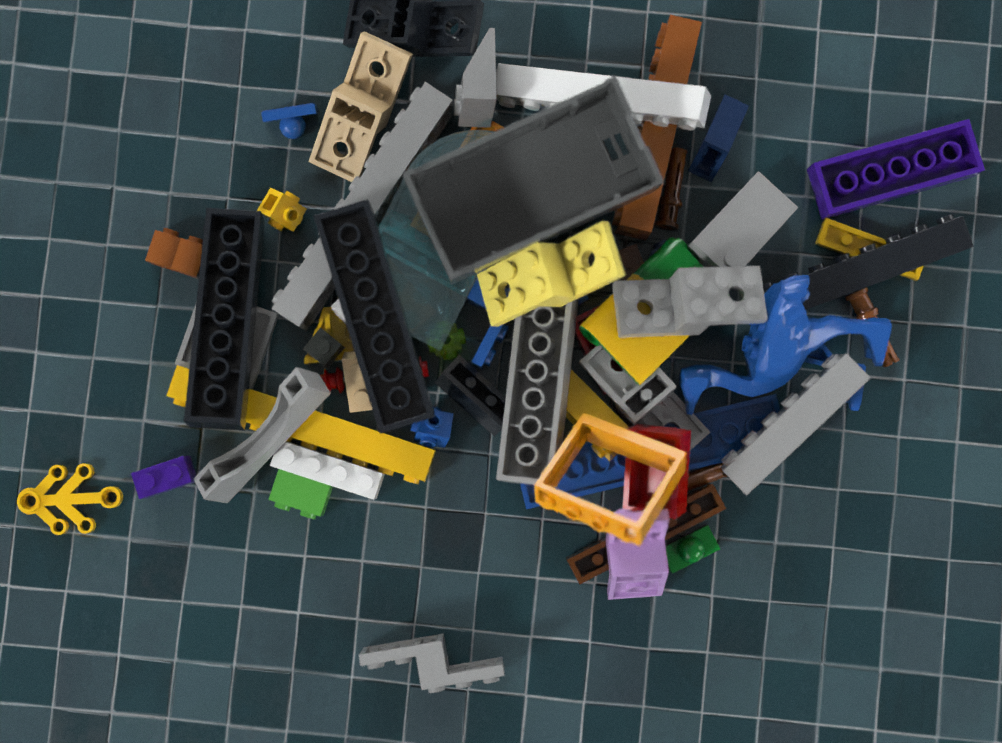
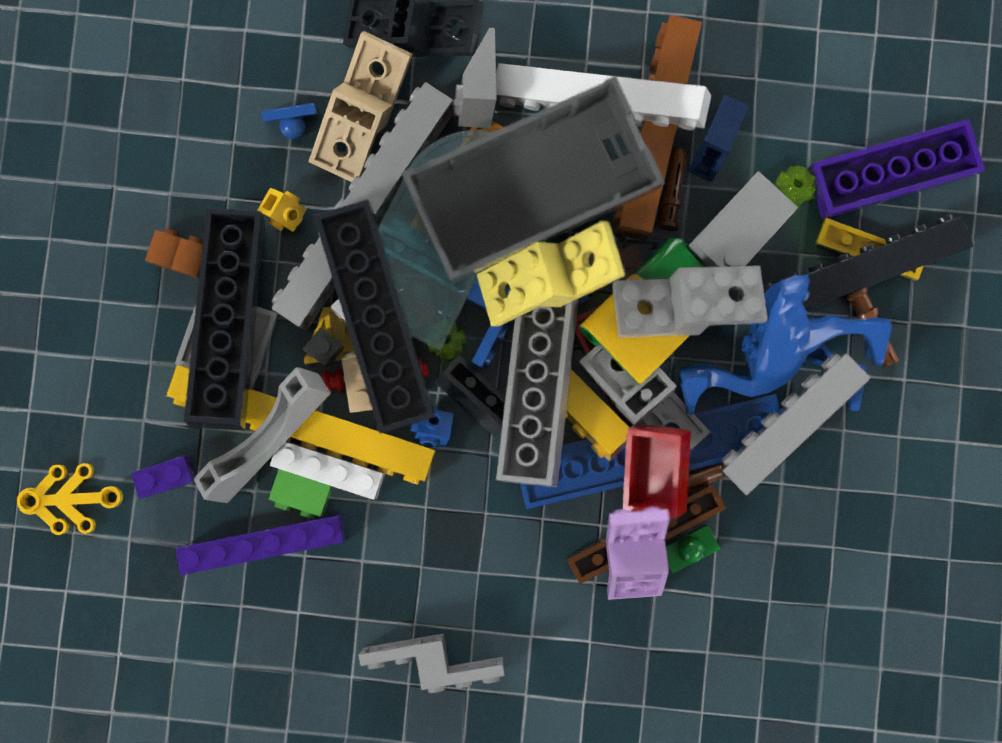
(260, 544): none -> dark purple brick
(621, 442): light orange window -> none
(800, 176): none -> clear neon green brick

